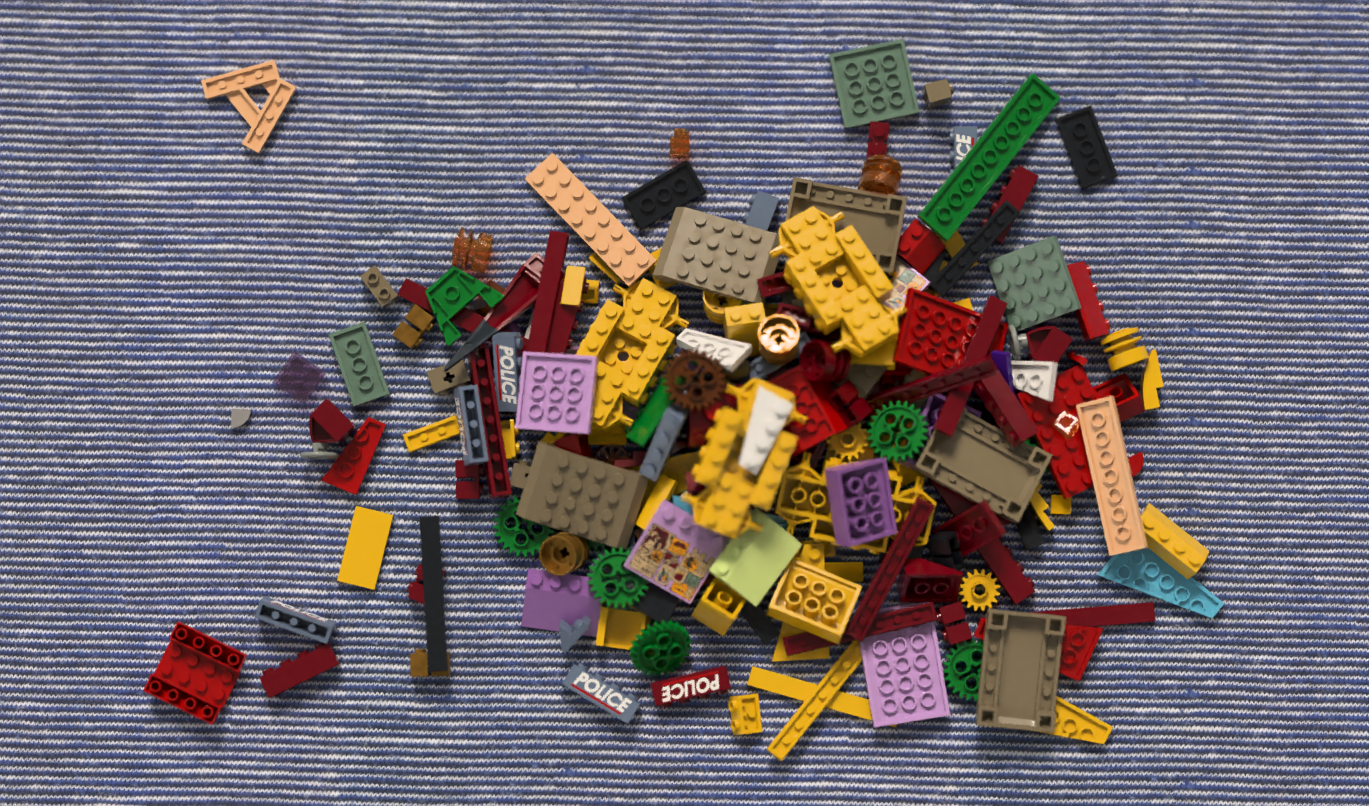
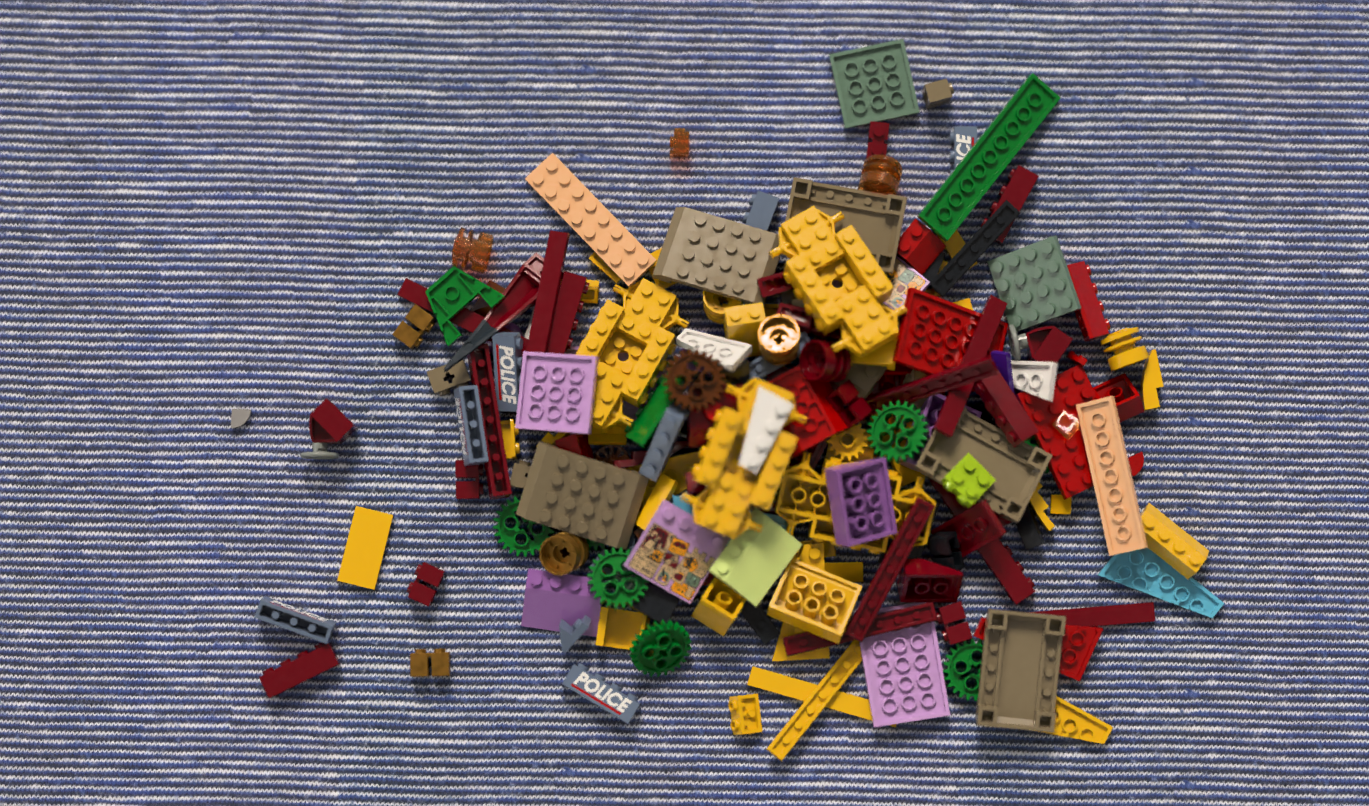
(196, 673): red slope -> none
(233, 86): light nougat plate -> none
(299, 377): clear purple plate -> none
(355, 459): red wing -> none
(359, 364): sand green plate -> none
(379, 287): dark tan brick -> none
(432, 434): yellow tile -> none
(433, 593): black tile -> none
(573, 285): yellow slope -> none
(663, 195): black tile -> none
(691, 685): dark red brick -> none
(968, 480): none -> lime plate
(988, 594): yellow gear -> none
(1086, 147): black tile -> none

